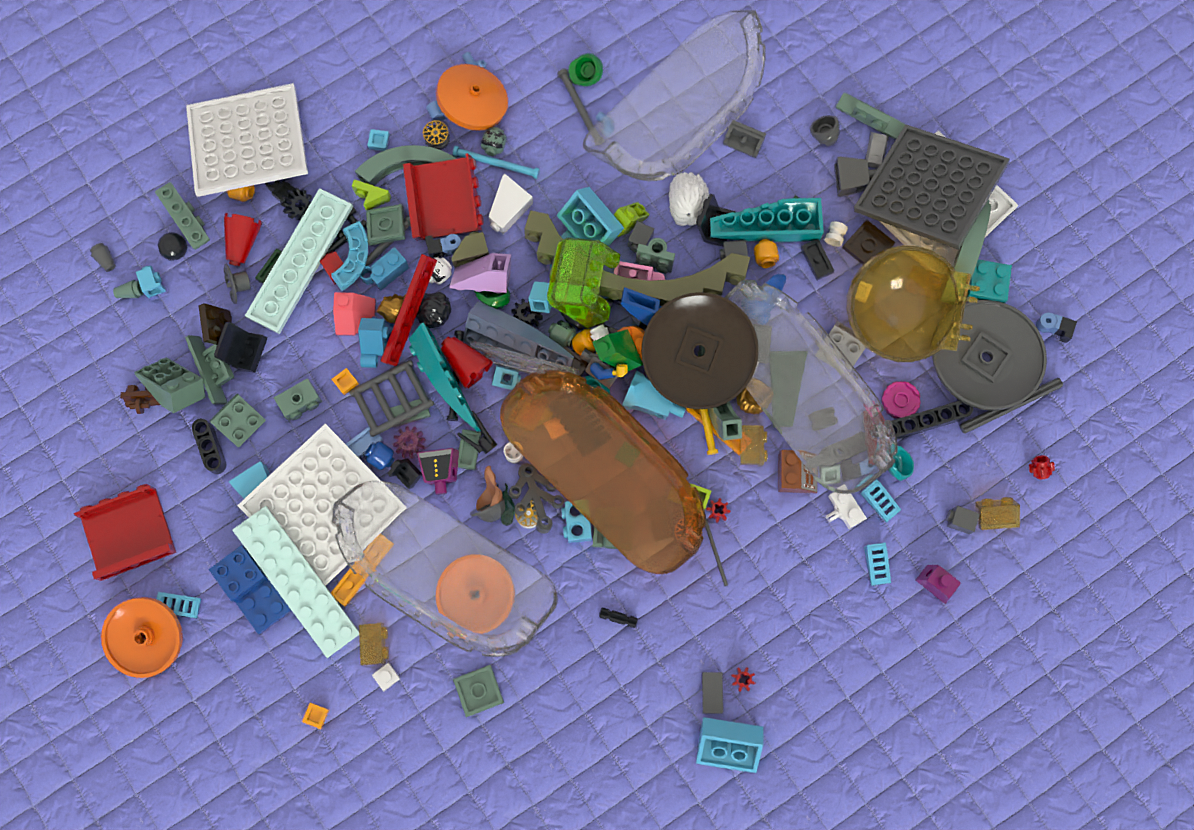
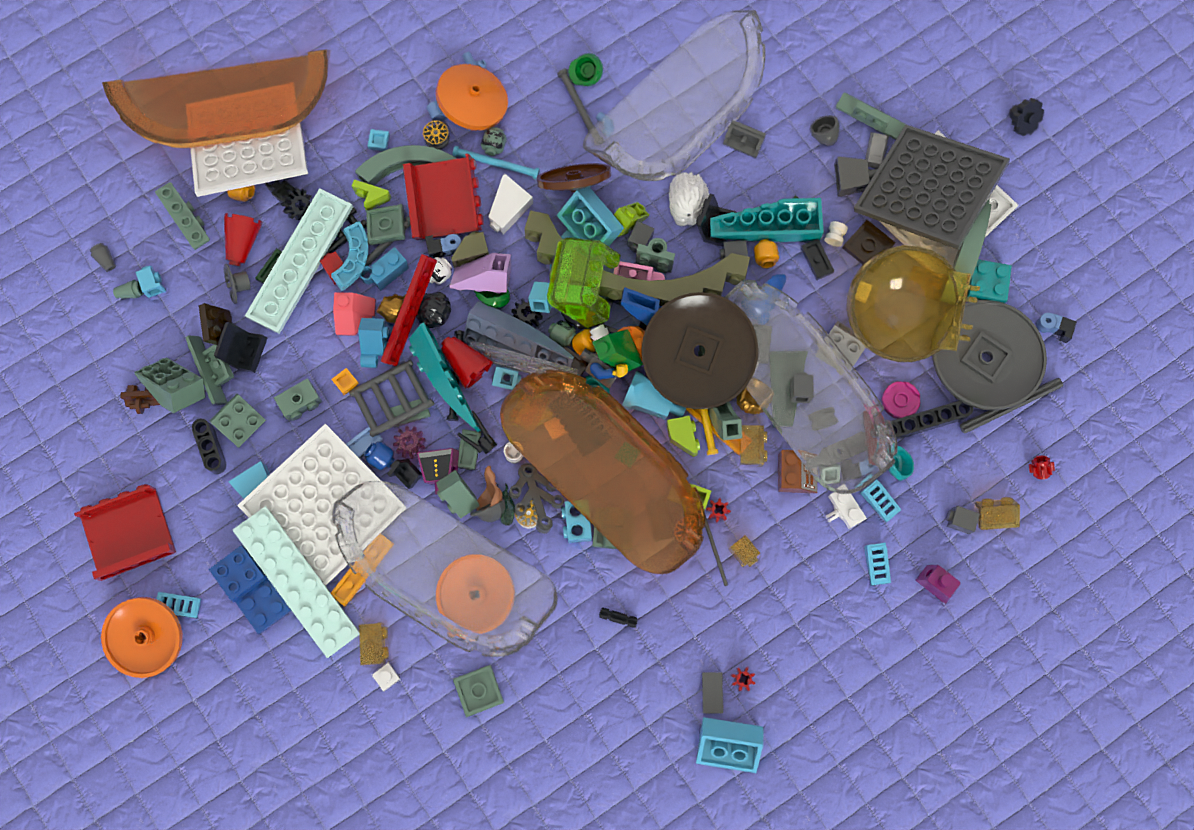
(172, 246): black hair -> none
(222, 102): none -> clear orange windscreen
(315, 715): light orange plate -> none
(457, 494): none -> sand green brick
(574, 177): none -> reddish brown dish
(681, 434): none -> lime slope
(744, 552): none -> clear yellow brick
(801, 388): none -> dark grey brick
(1026, 116): none -> black plant

